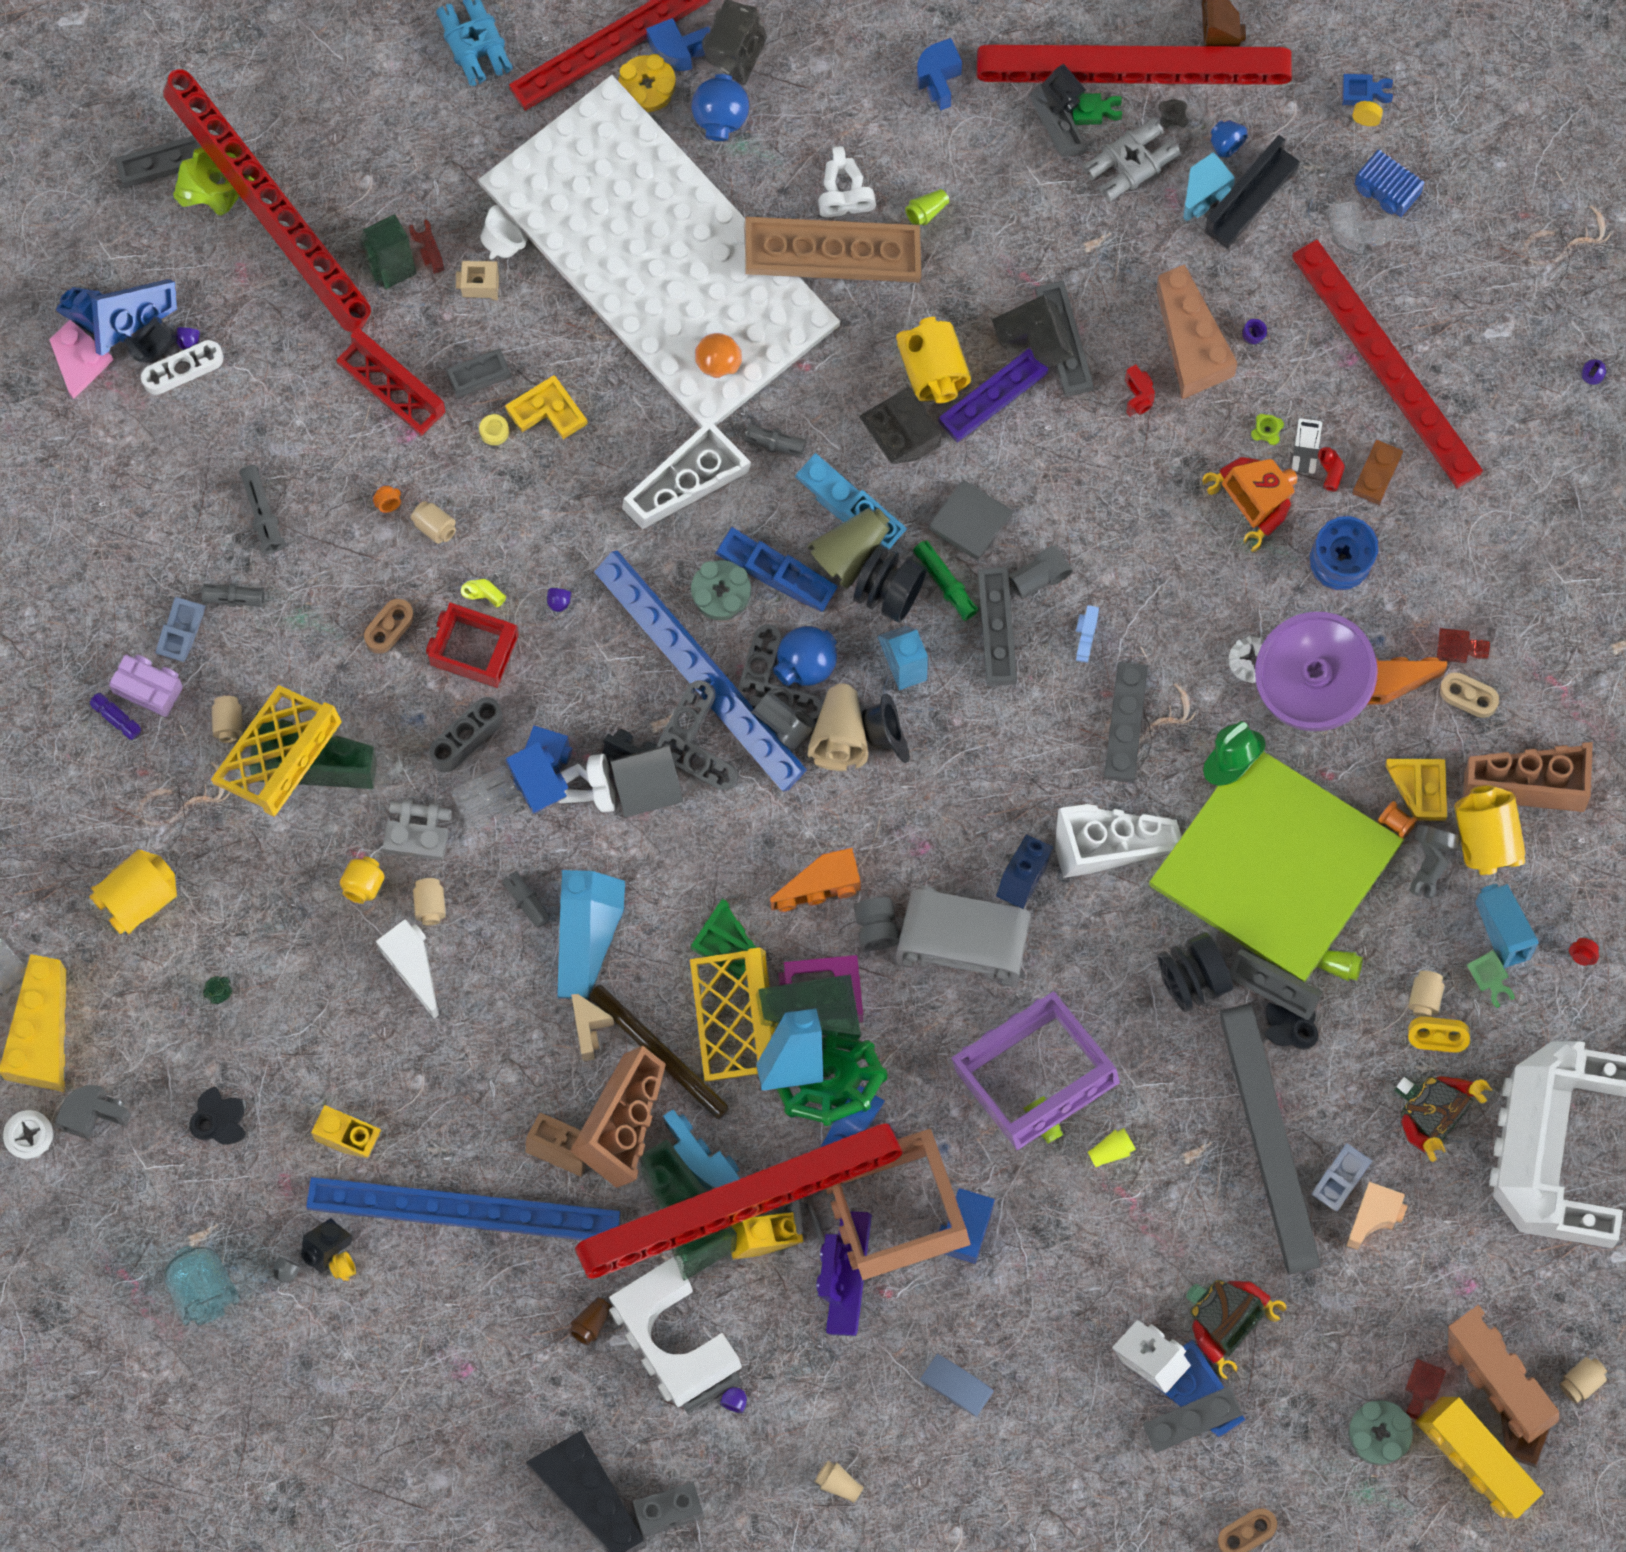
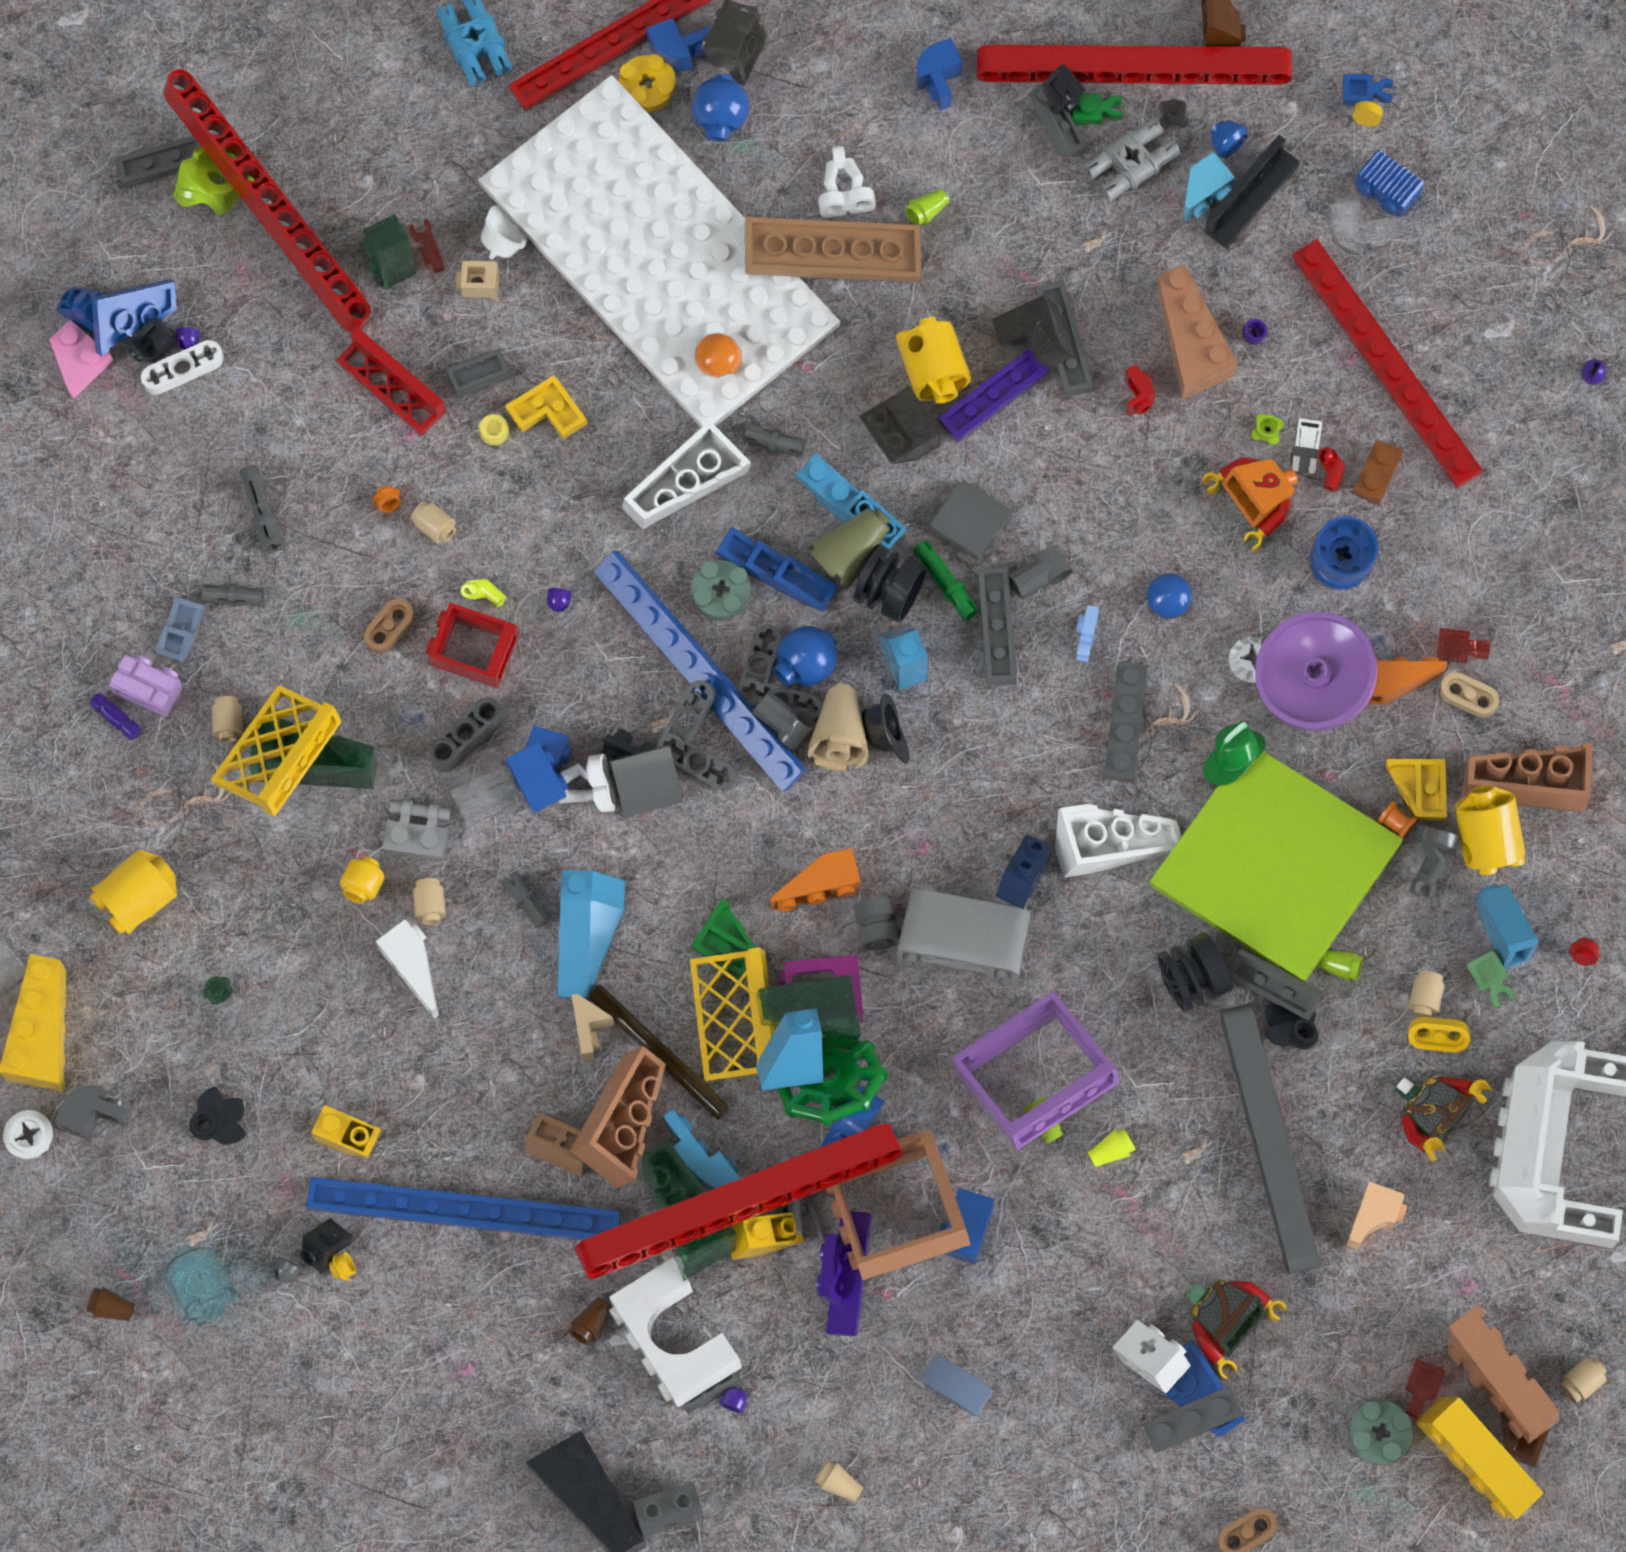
(109, 1305): none -> reddish brown cone
(1169, 595): none -> blue hair
(1342, 1177): sand blue slope -> none

